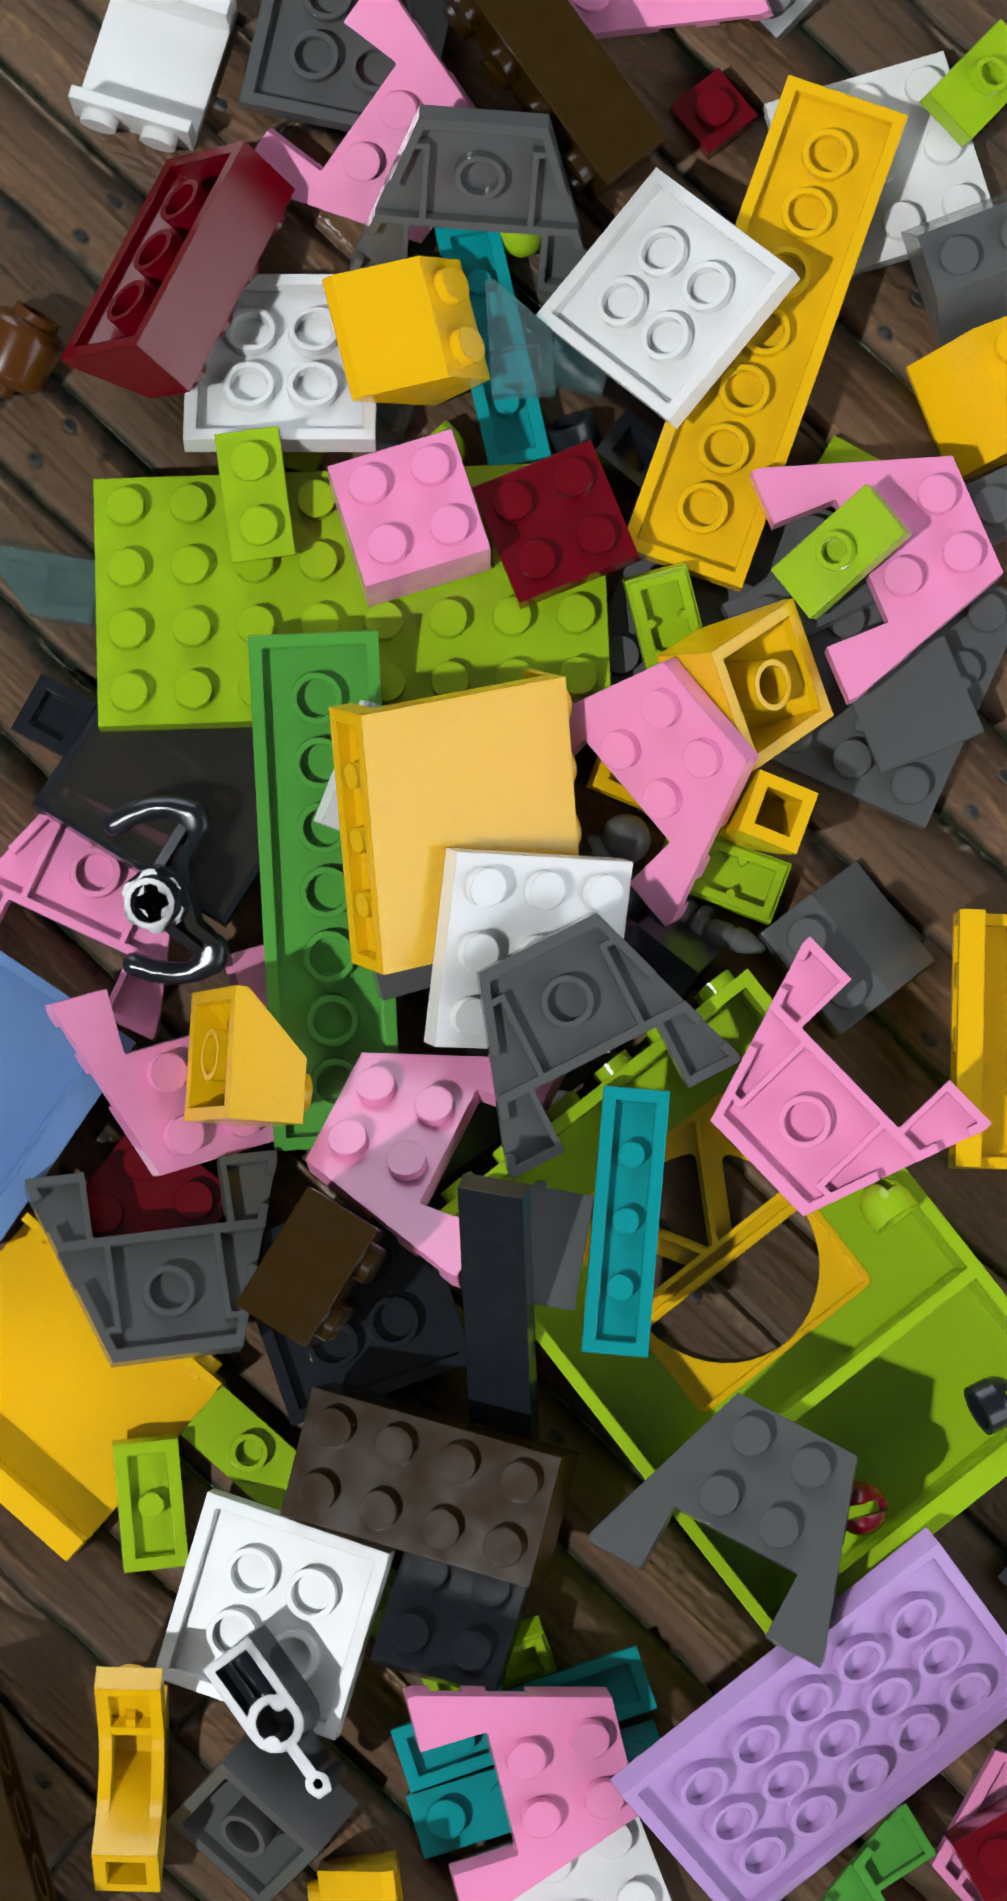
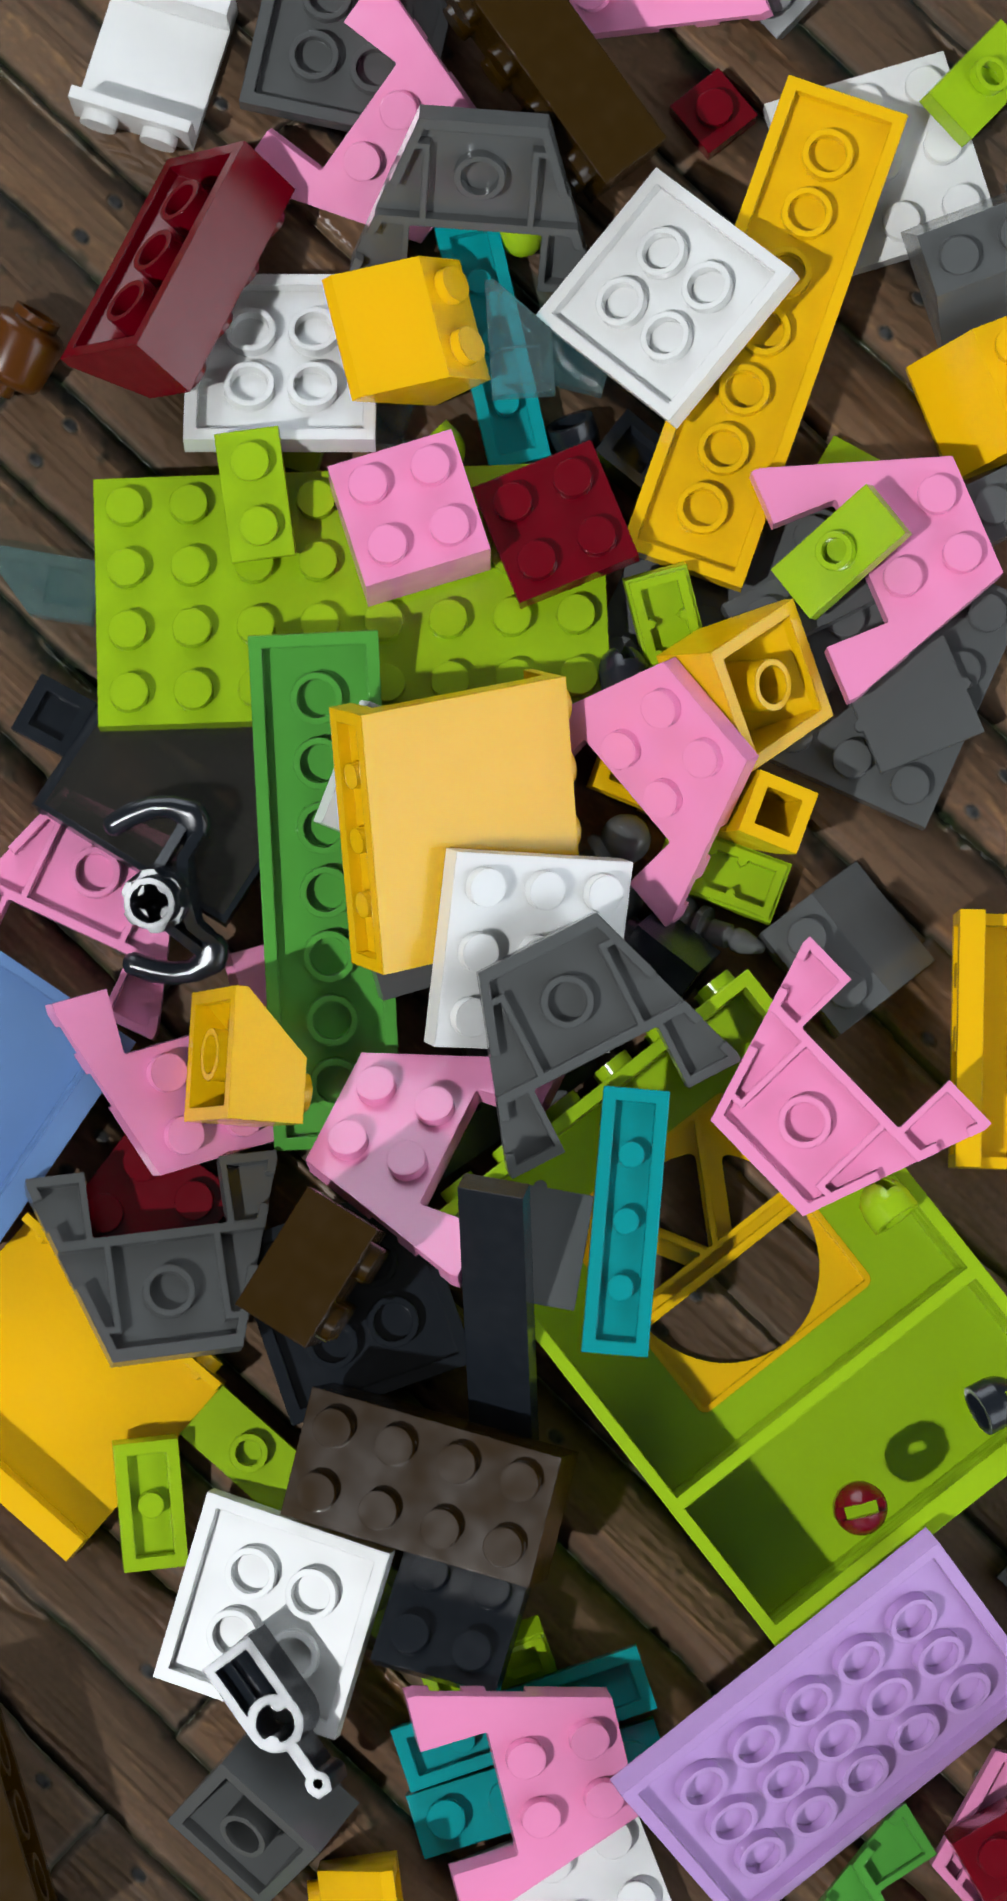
(131, 1778): yellow arch -> none
(619, 666): none -> black hinge
(763, 1488): dark grey wing -> none

